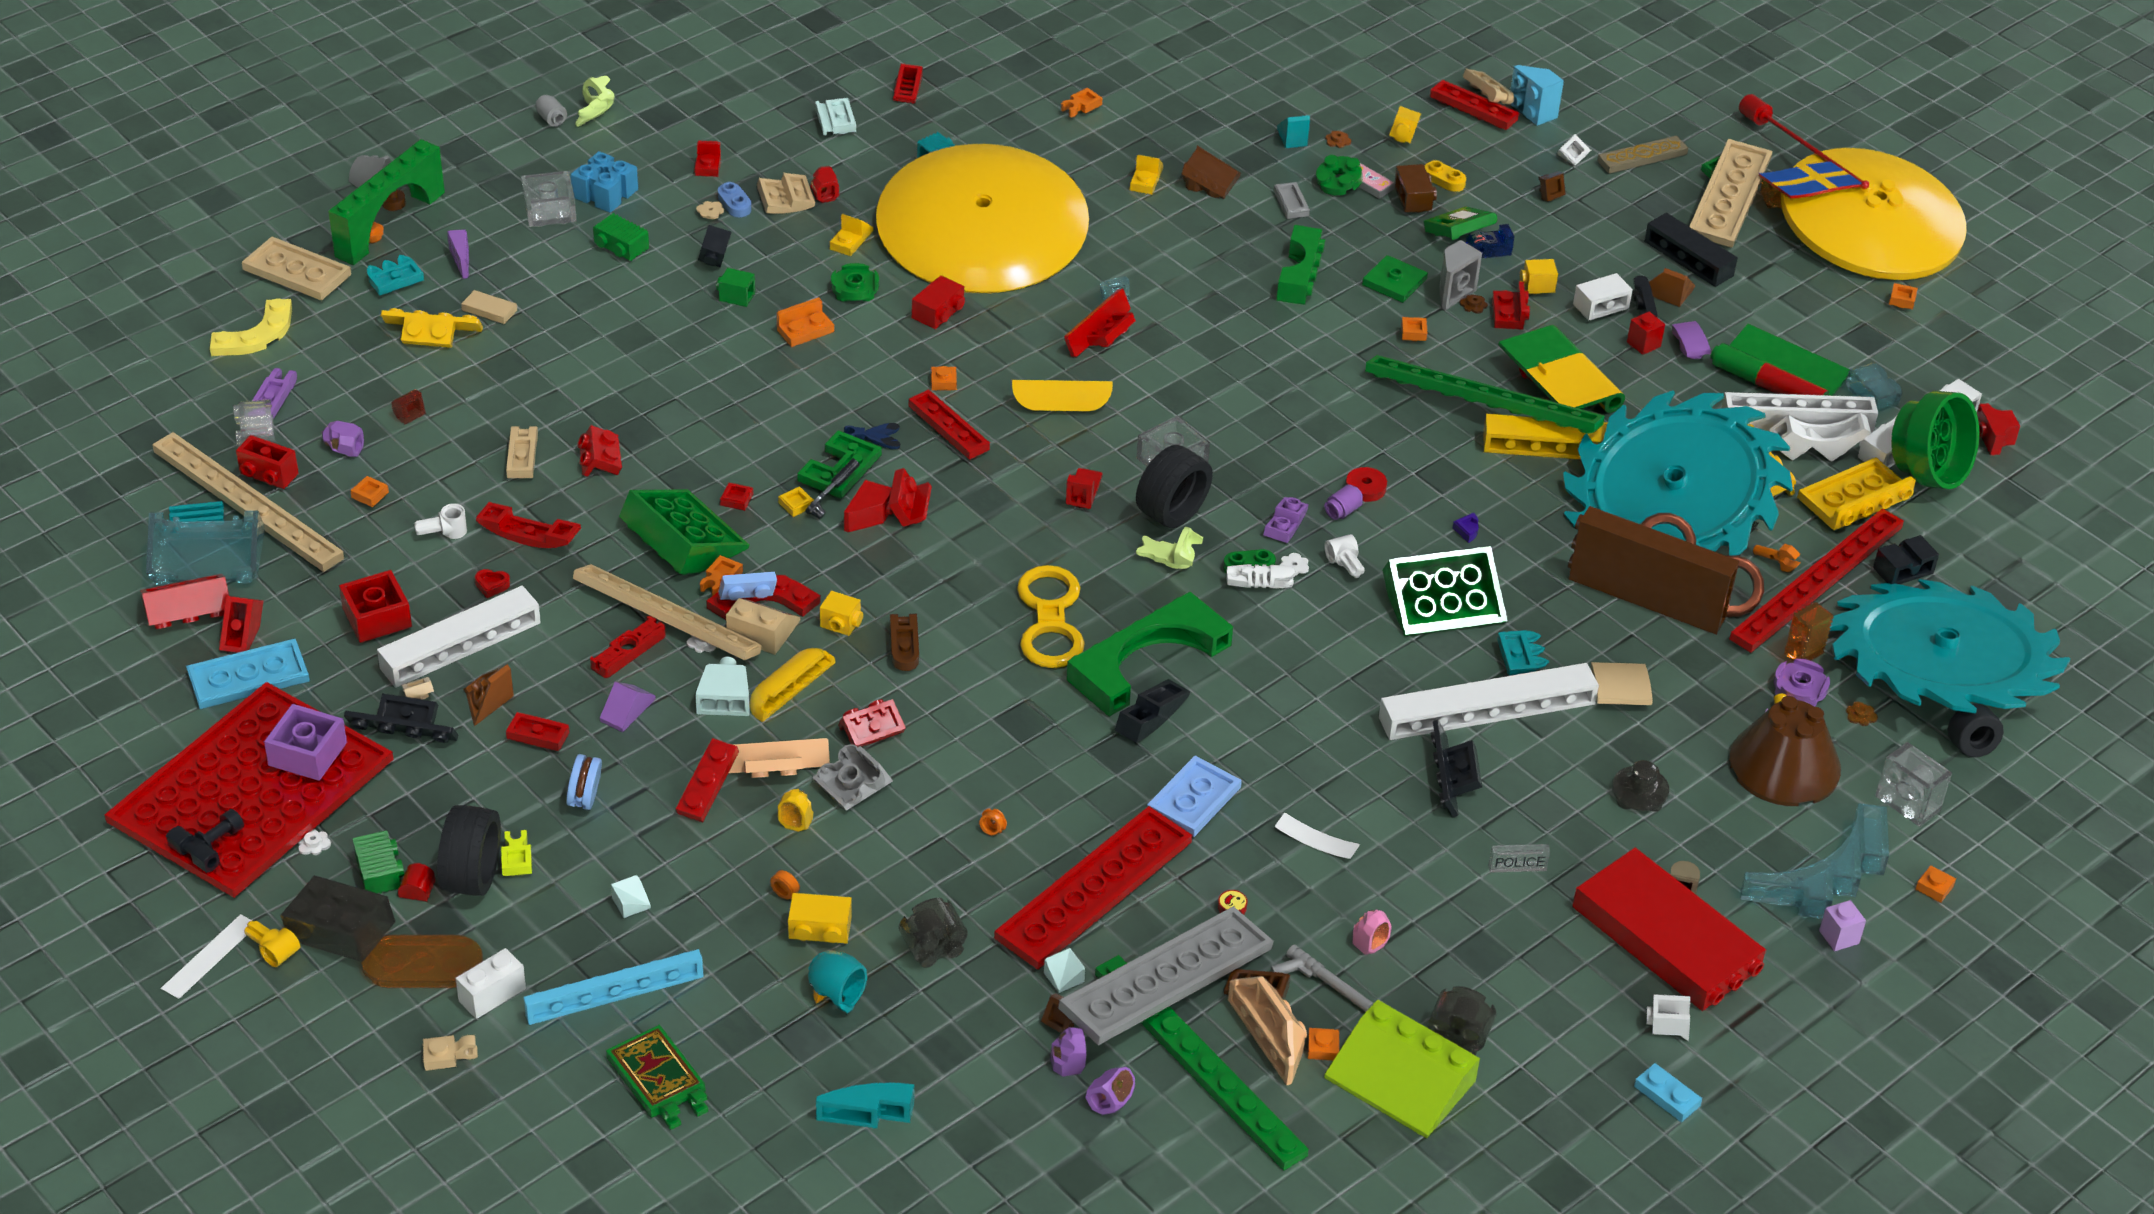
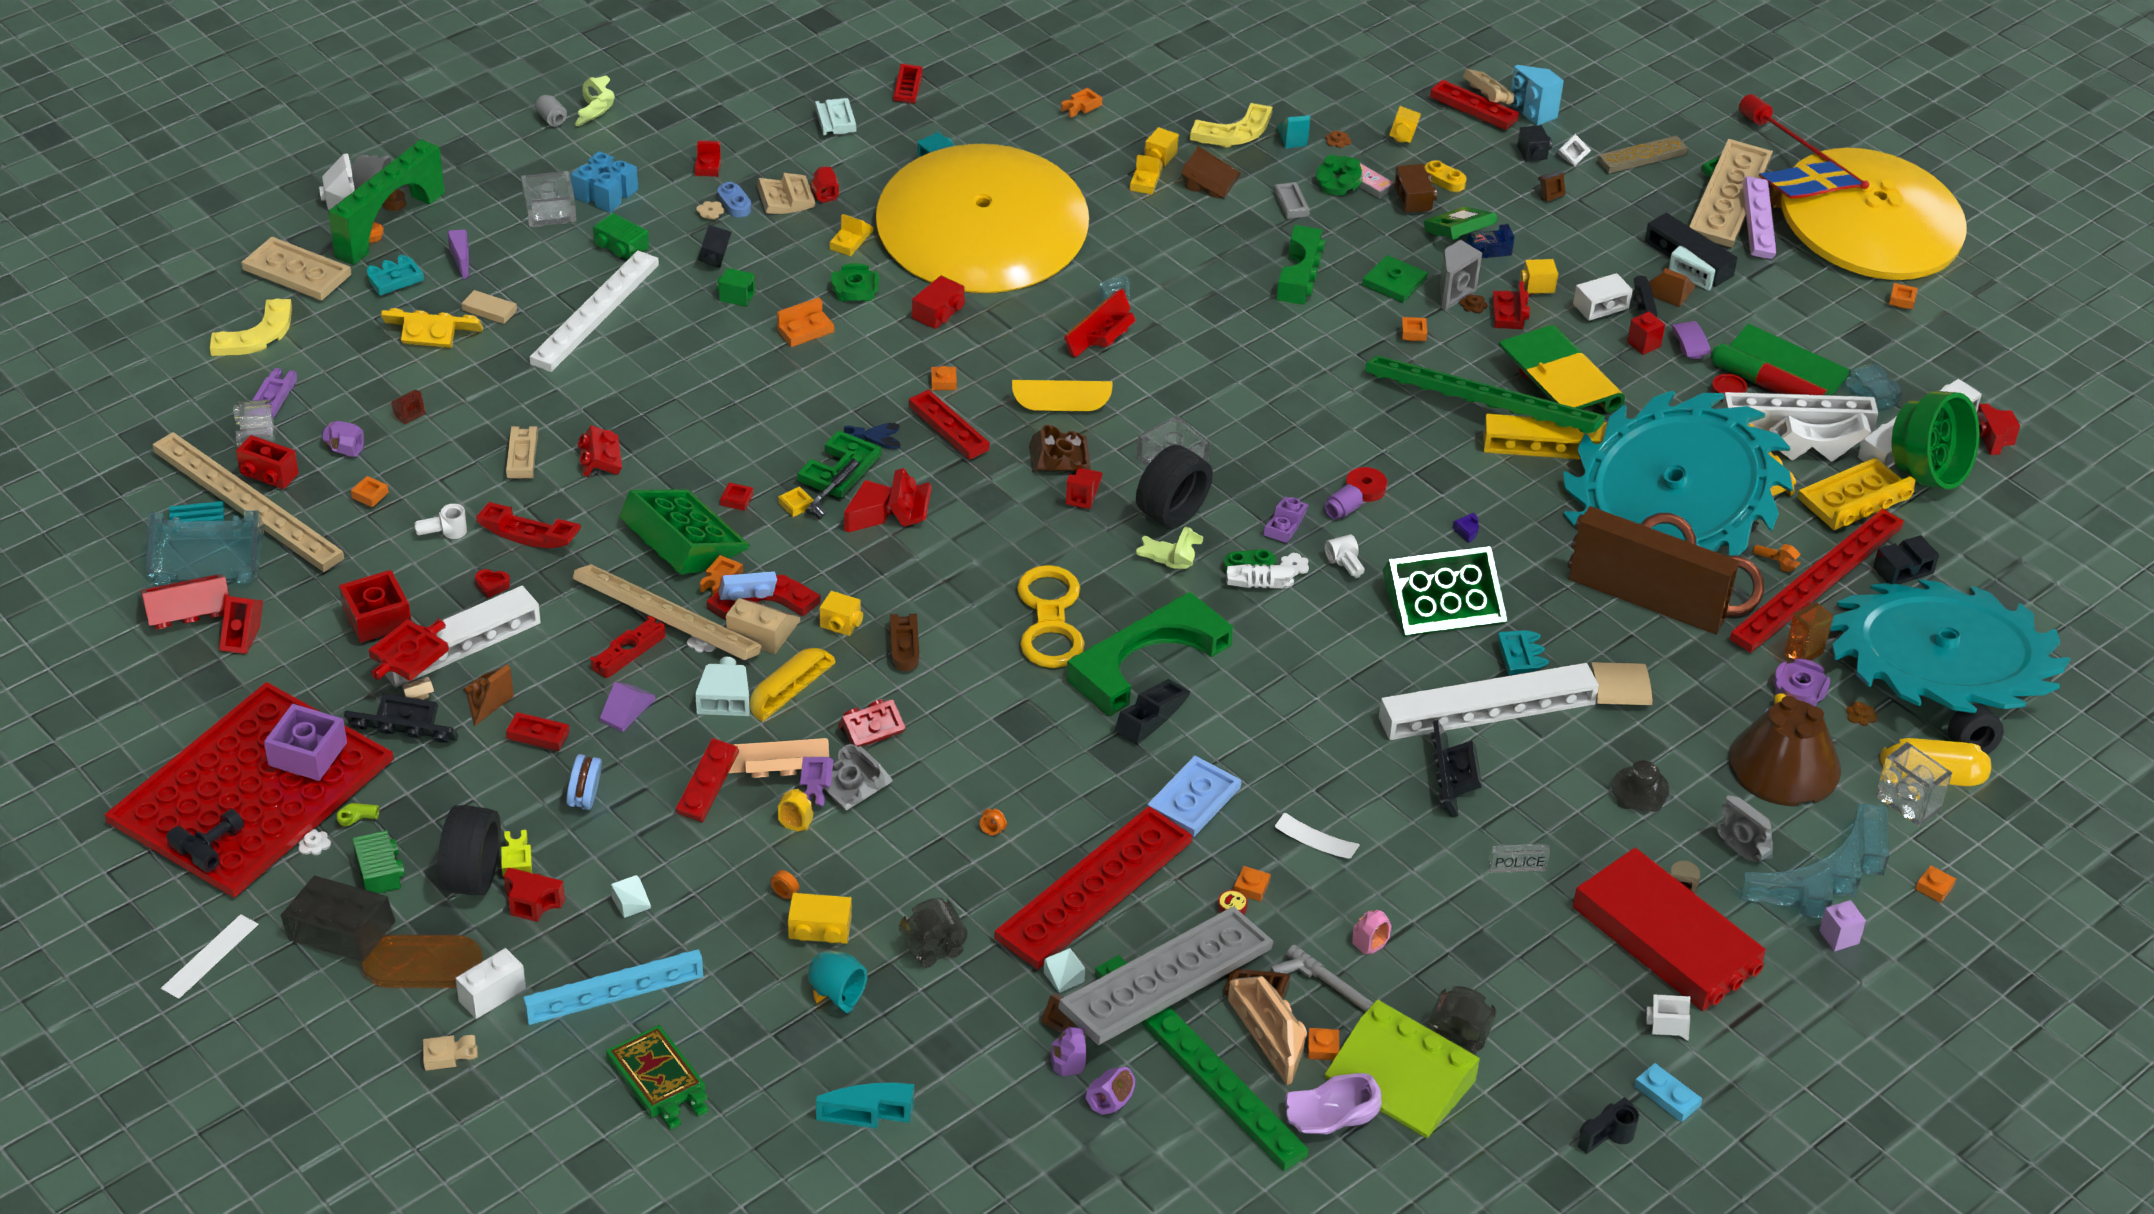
(244, 672): medium azure tile -> none
(274, 944): yellow axle -> none
(337, 182): none -> white slope
(354, 812): none -> lime arm
(408, 649): none -> red plate
(417, 882): red brick -> none
(532, 893): none -> red brick
(593, 311): none -> white plate
(815, 775): none -> medium lavender plate
(1059, 450): none -> reddish brown slope
(1162, 145): none -> yellow brick
(1233, 134): none -> light yellow plate
(1252, 883): none -> orange plate
(1335, 1104): none -> lavender hair
(1534, 143): none -> black brick
(1615, 1123): none -> black plate
(1682, 259): none -> light aqua slope
(1728, 383): none -> red piece
(1746, 830): none -> light grey slope
(1759, 217): none -> lavender plate
(1965, 760): none -> yellow brick

